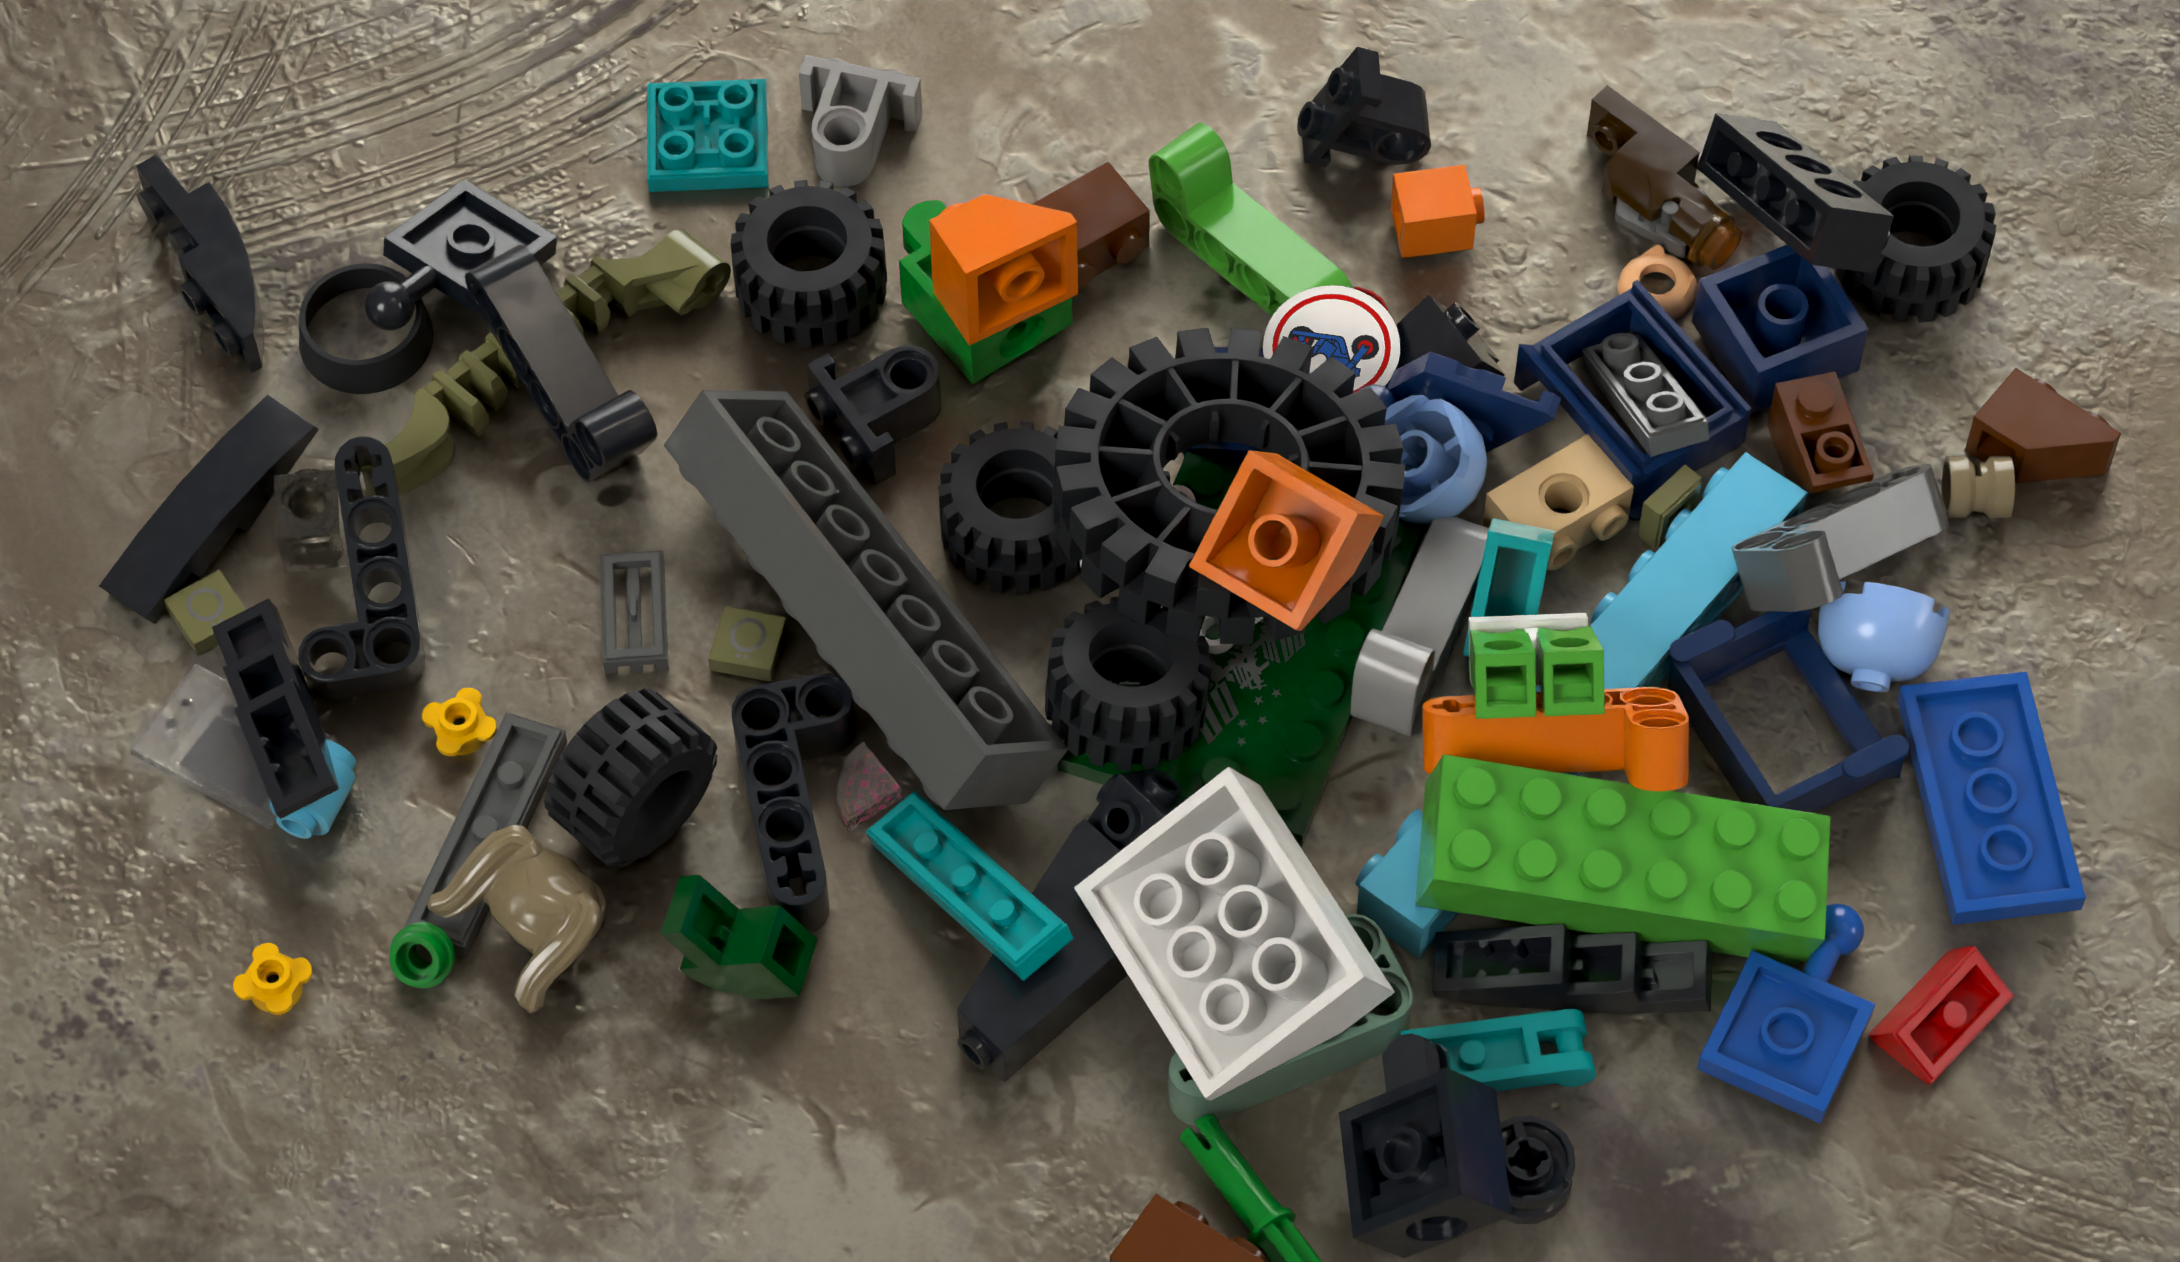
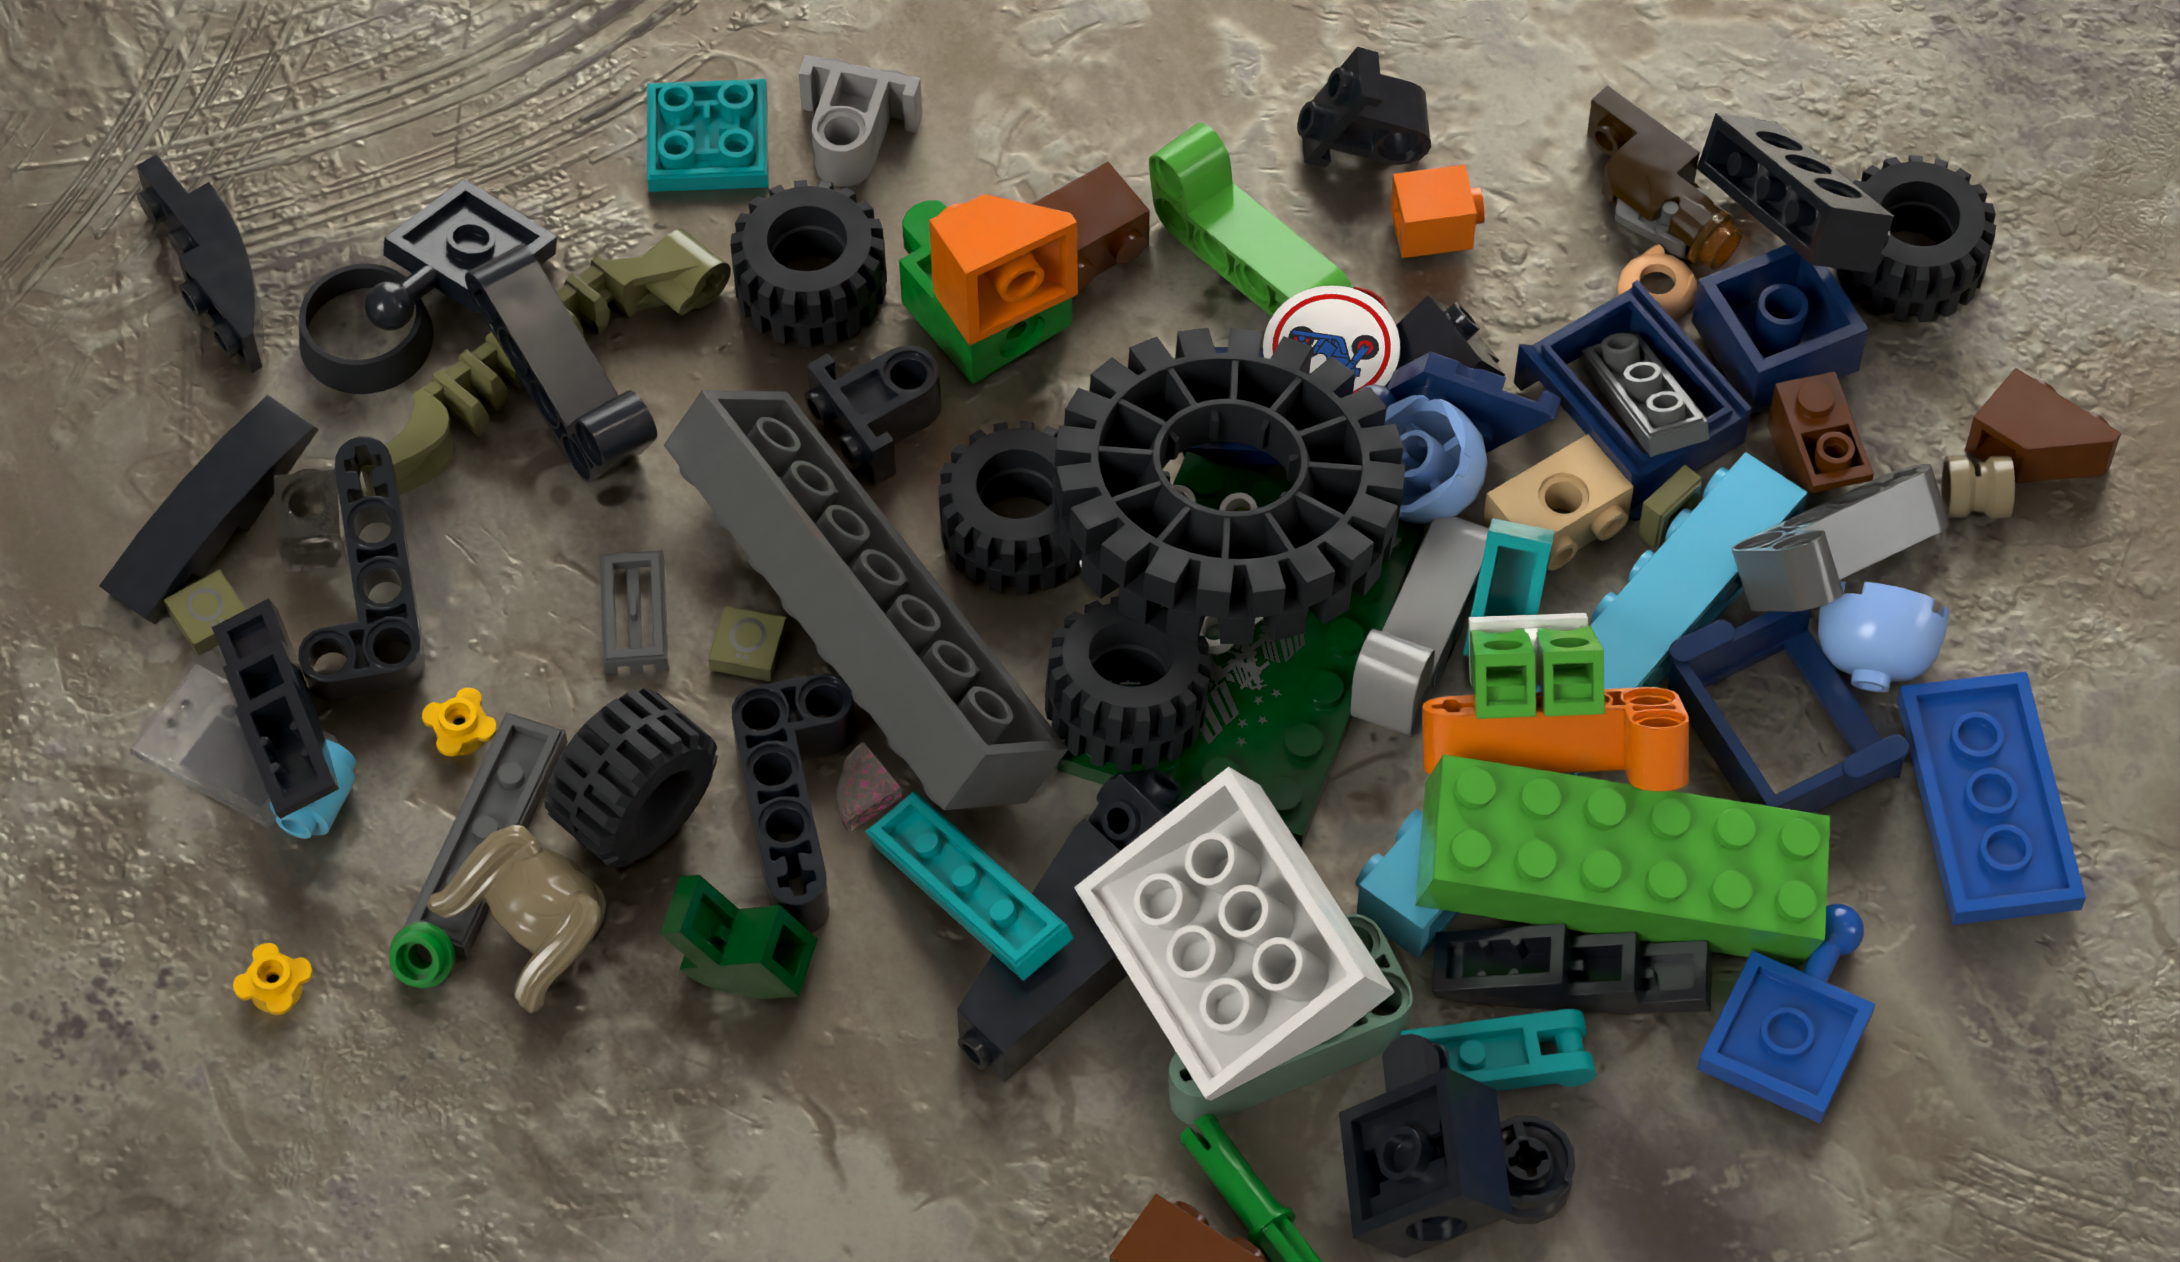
(1285, 539): orange slope -> none
(1942, 1013): red slope -> none

